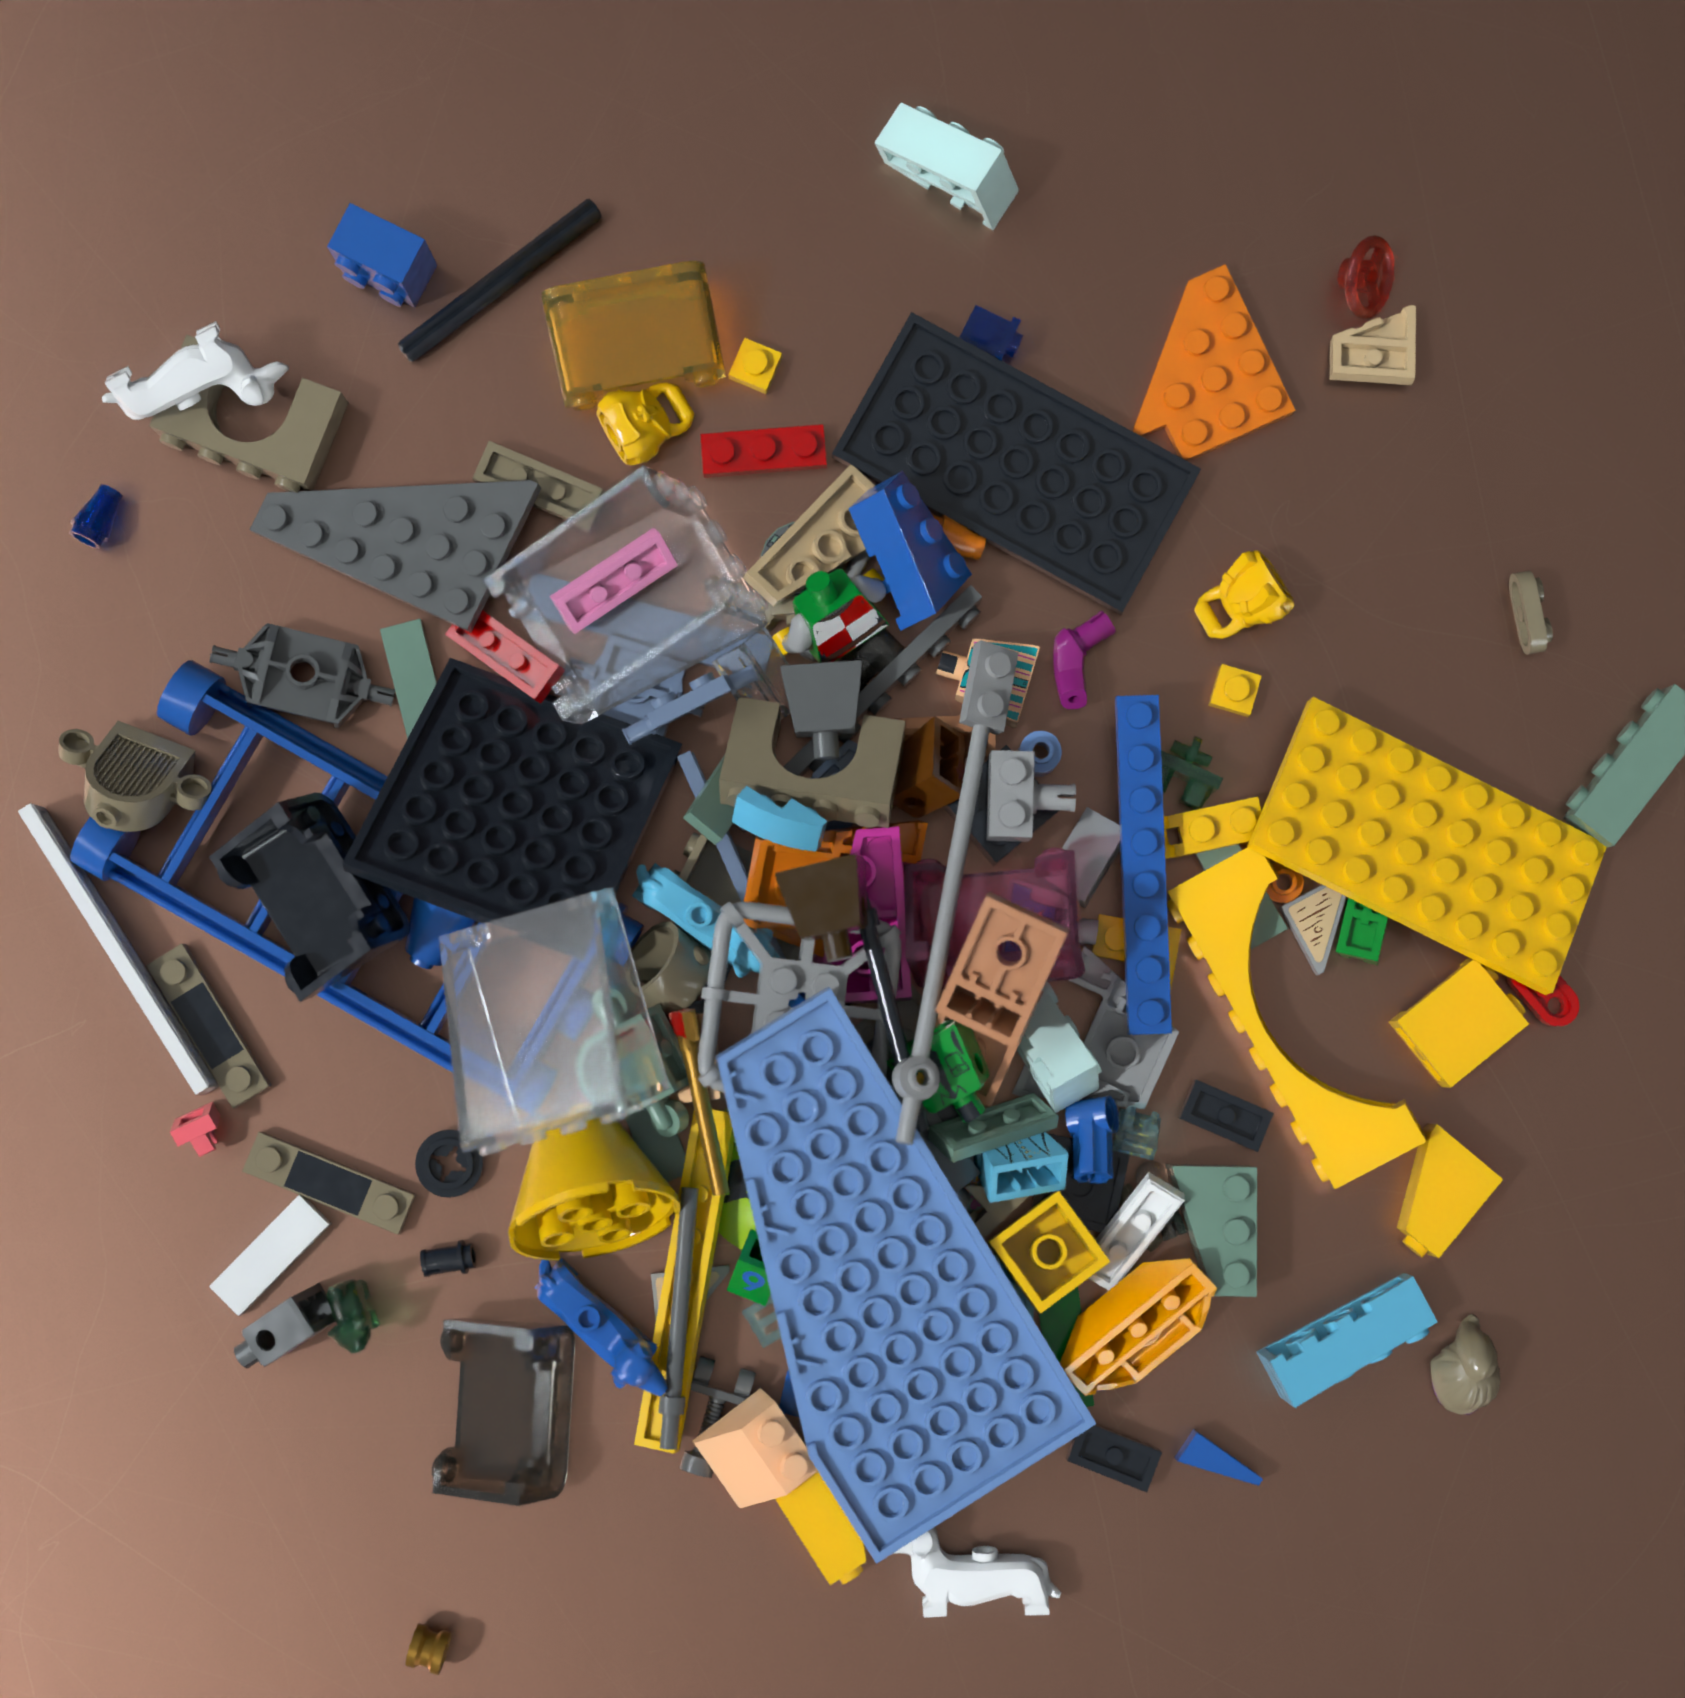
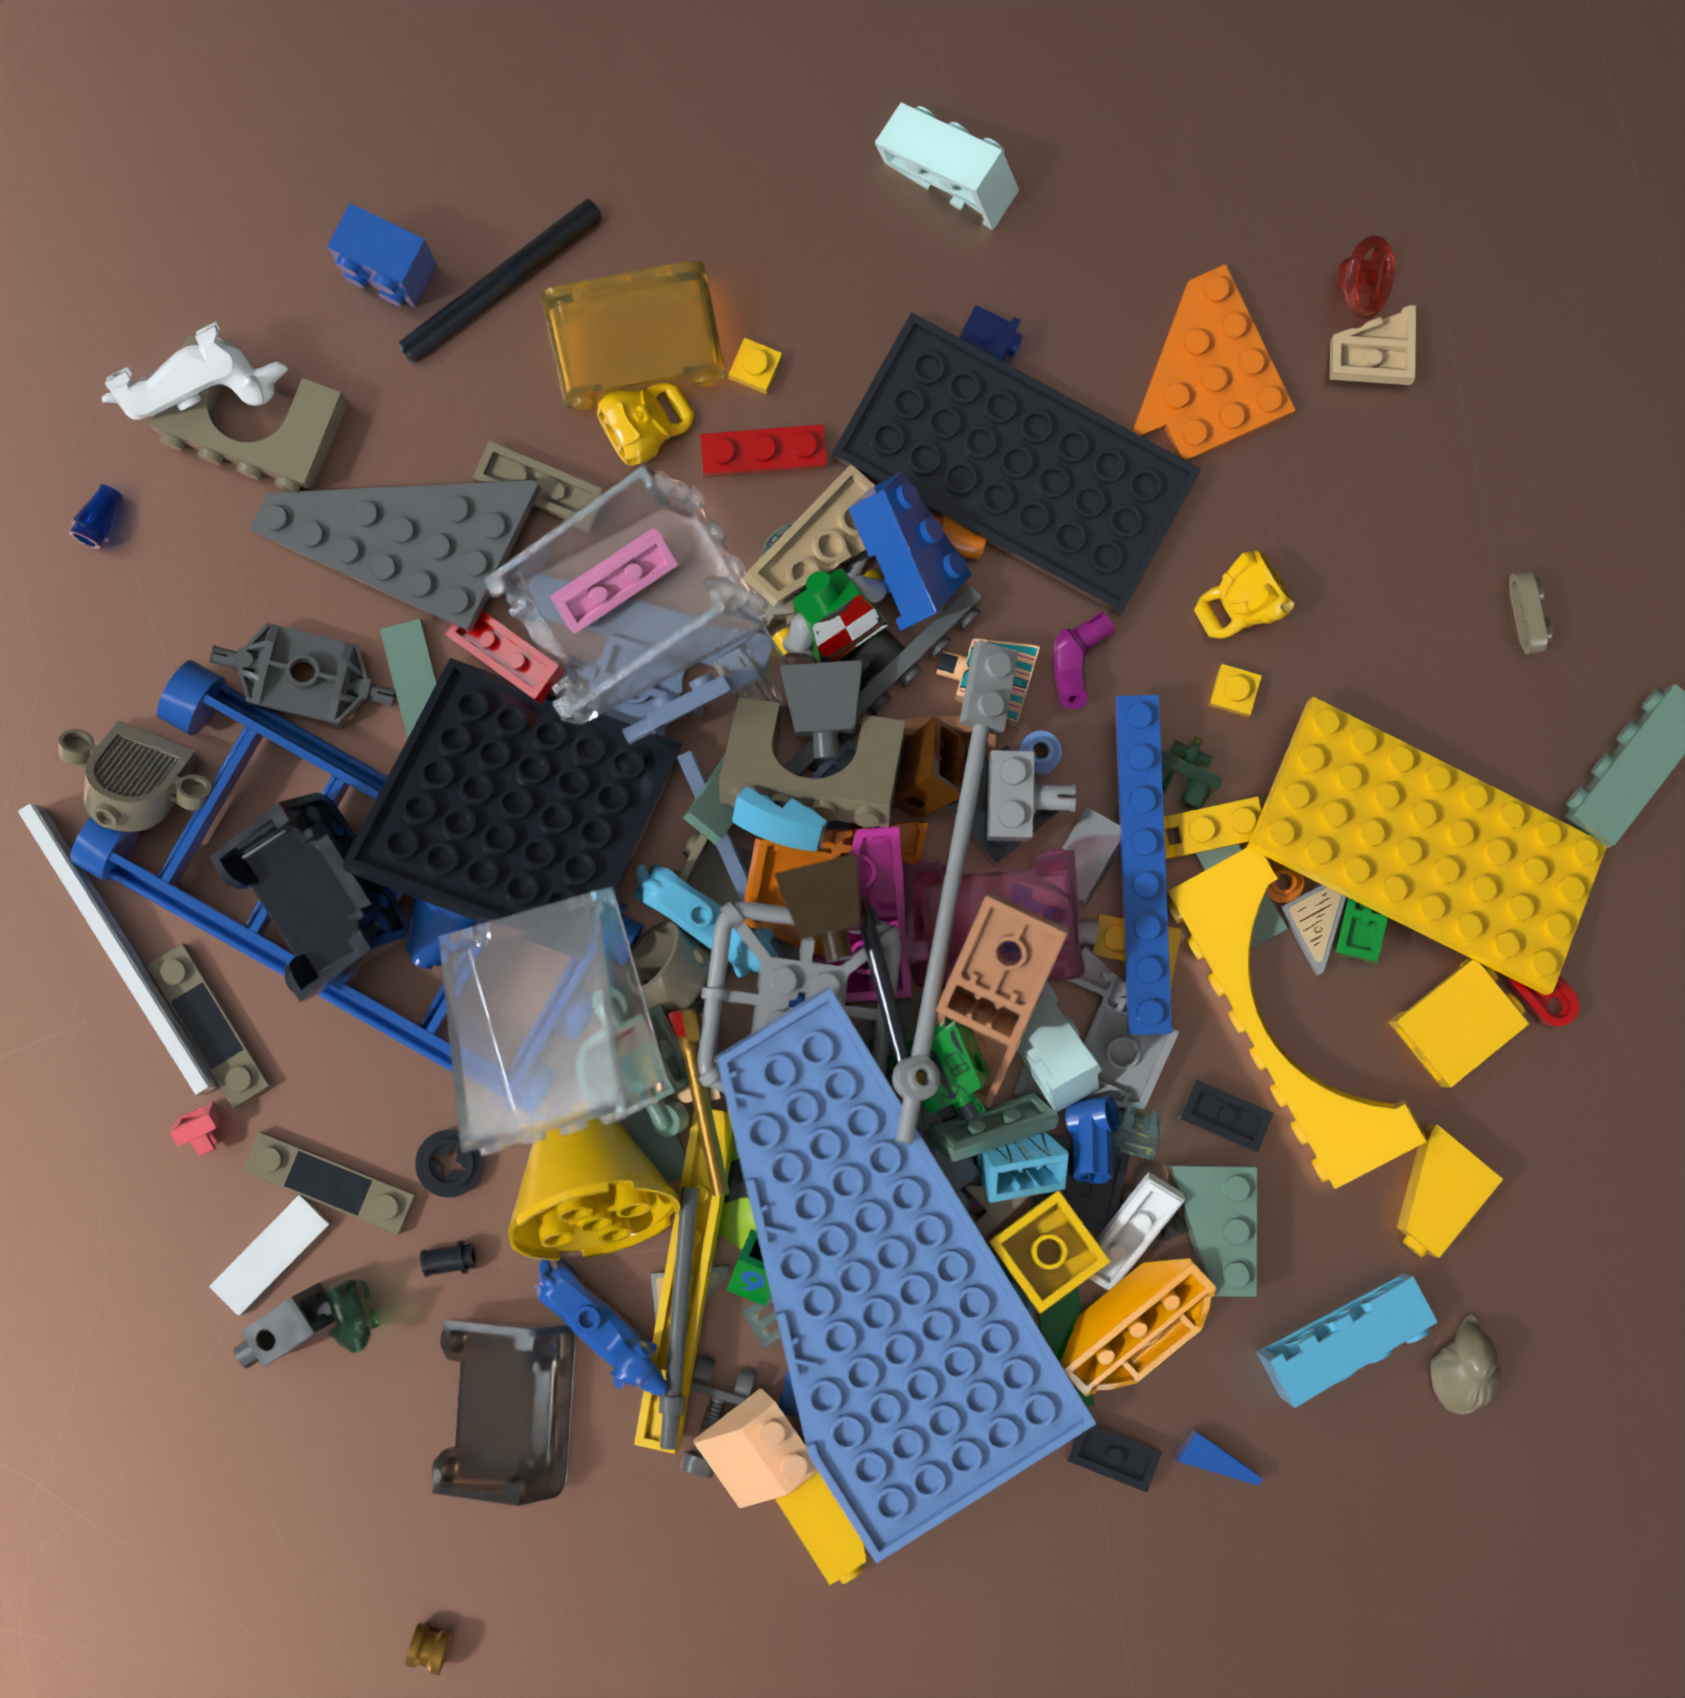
(976, 1577): white animal -> none

